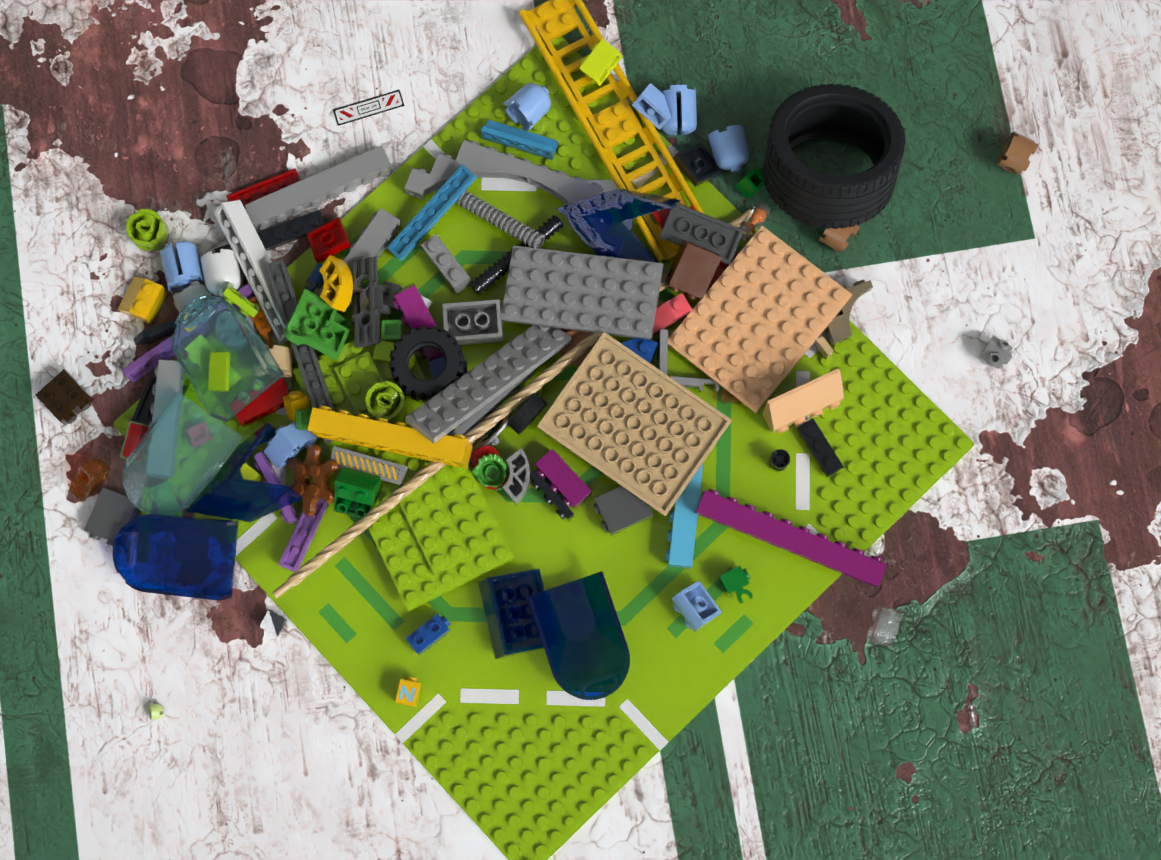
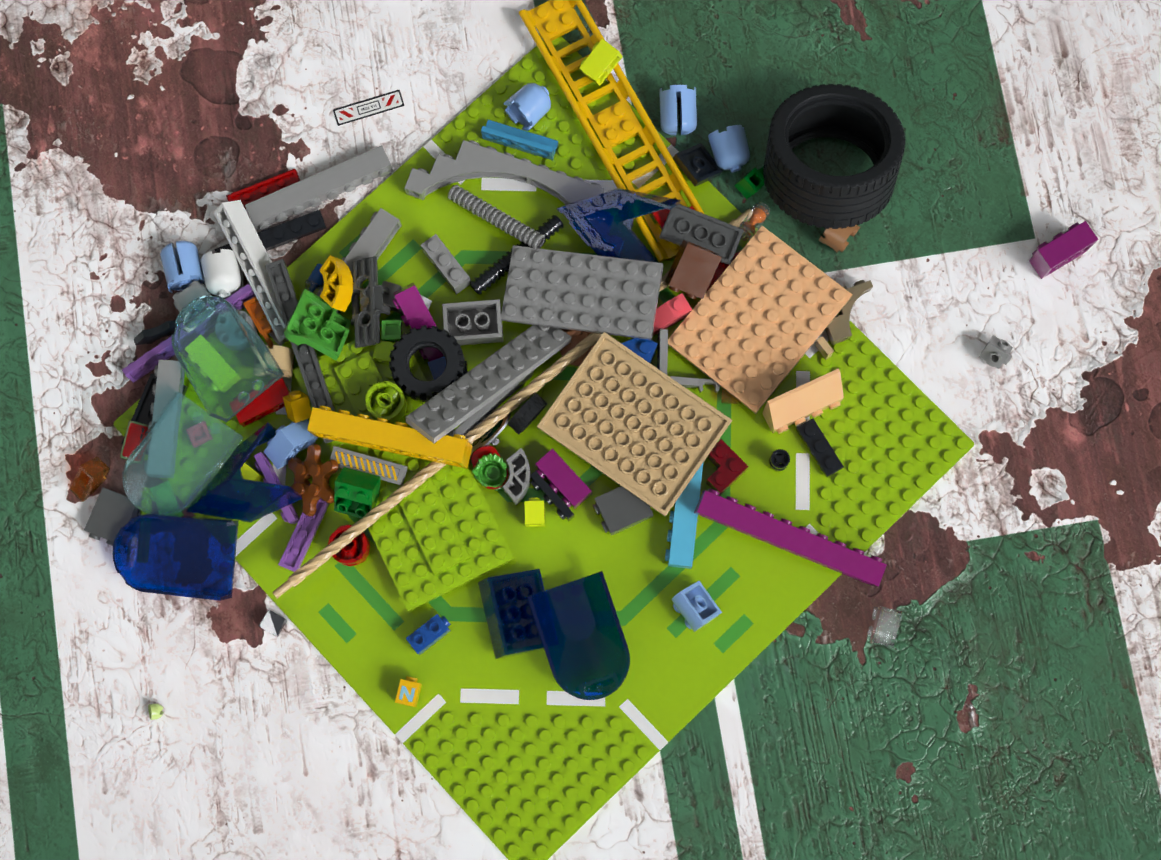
(65, 397): dark brown brick -> none
(143, 299): yellow slope -> none
(147, 230): lime brick -> none
(219, 371): lime tile -> none
(233, 296): lime plate -> none
(302, 418): bright green plate -> none
(328, 239): red tile -> none
(354, 552): none -> red brick
(432, 212): dark azure plate -> none
(534, 513): none -> neon yellow brick
(653, 106): light blue slope -> none
(729, 467): none -> dark red brick
(735, 581): green brick -> none
(1016, 153): medium nougat brick -> none
(1062, 249): none -> magenta brick

